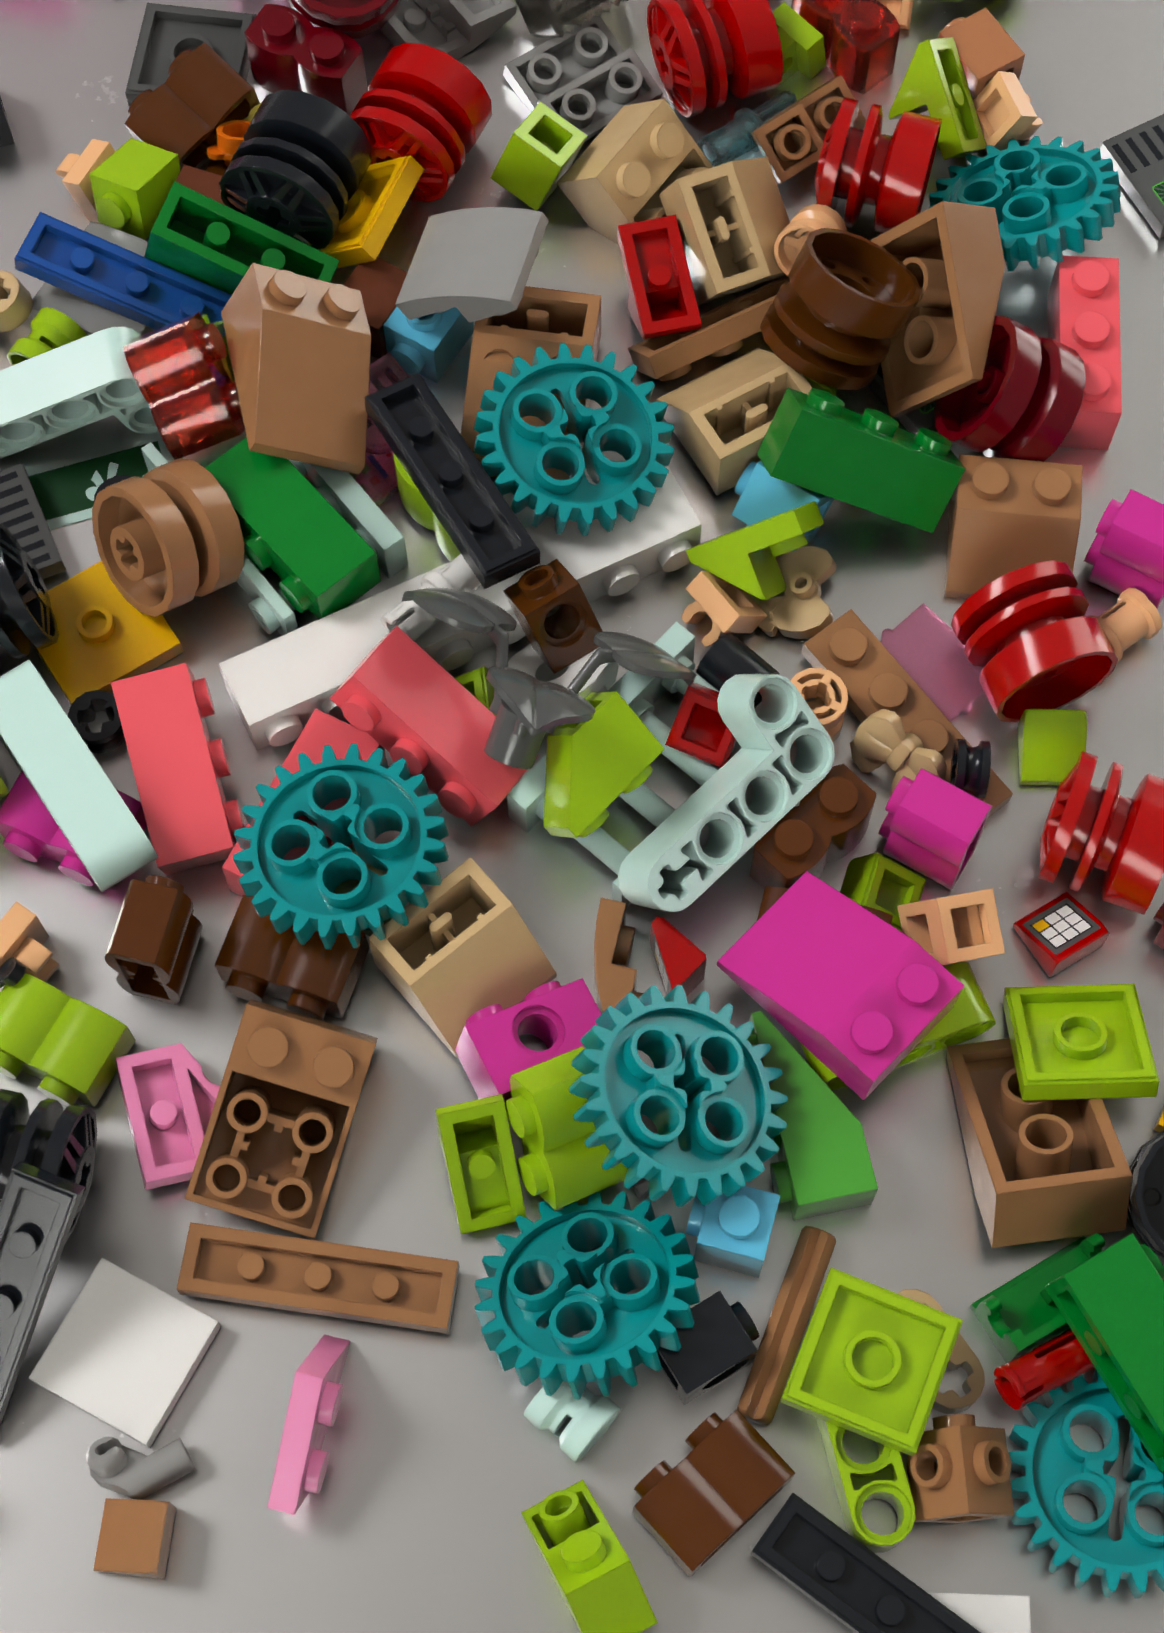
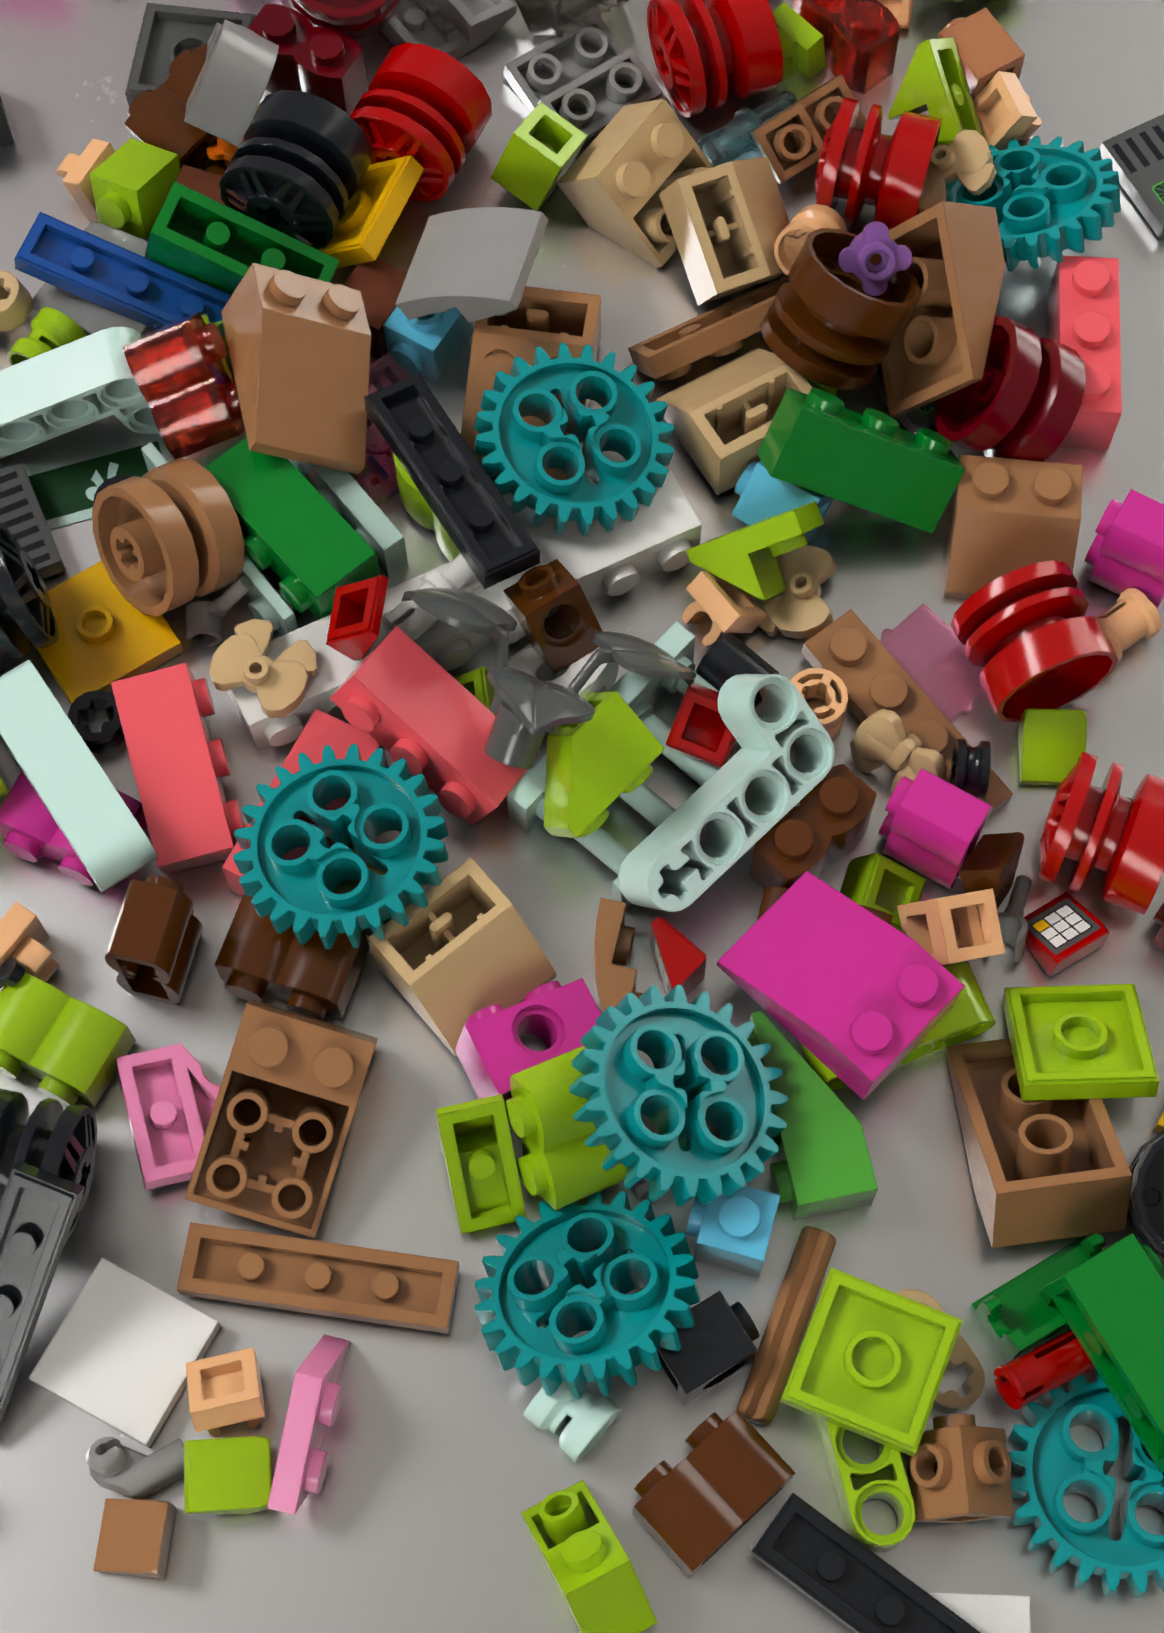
(207, 616): none -> light grey hand
(225, 1391): none -> light nougat tile
(227, 1475): none -> lime slope
(231, 82): none -> light grey brick
(278, 683): none -> tan piece
(357, 616): none -> red slope
(658, 277): red slope -> none
(871, 241): none -> medium lavender plate
(965, 159): none -> tan piece
(993, 864): none -> reddish brown slope
(1012, 924): none -> light grey hand

